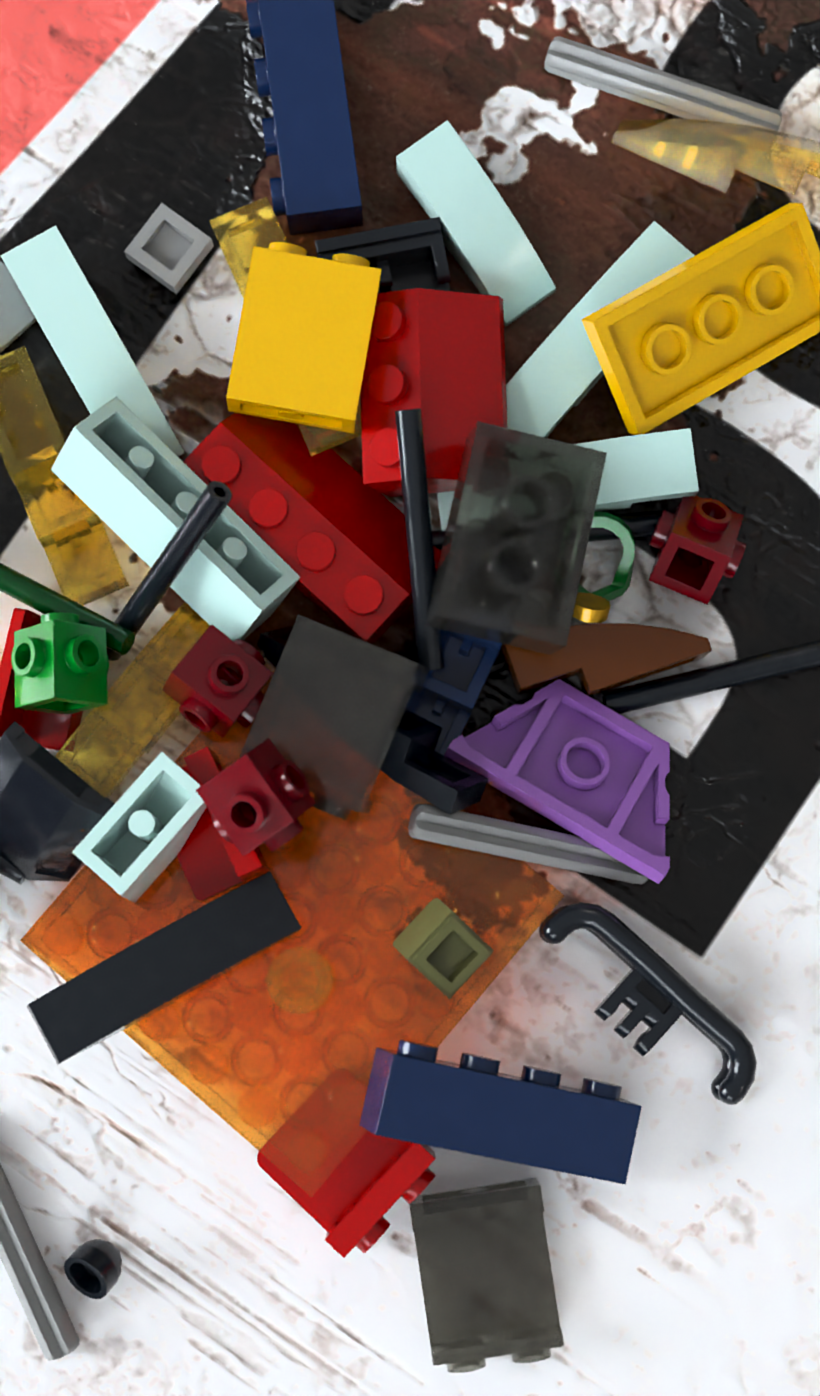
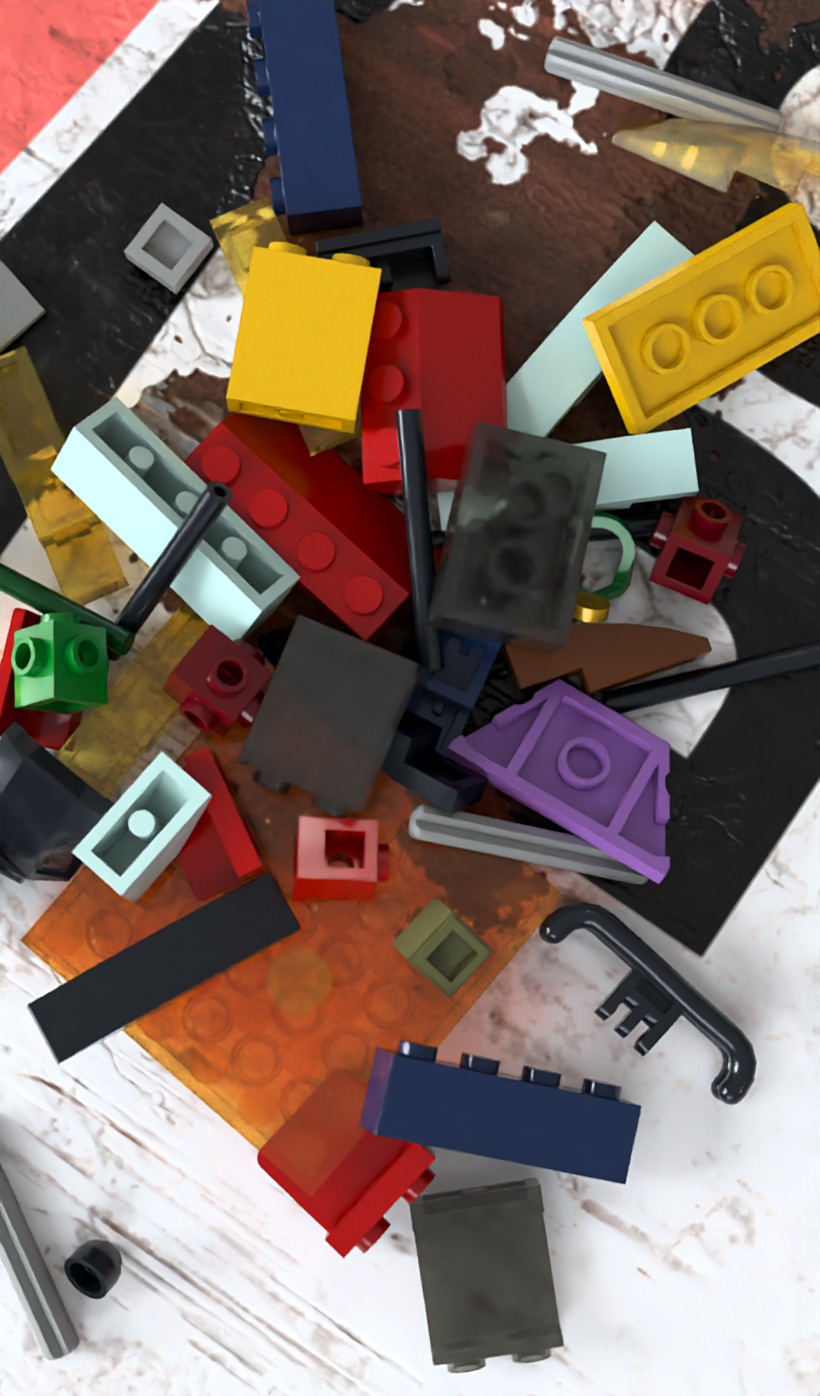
(82, 331): light aqua slope -> none
(258, 799): dark red brick -> none
(332, 839): none -> red brick
(474, 221): light aqua slope -> none

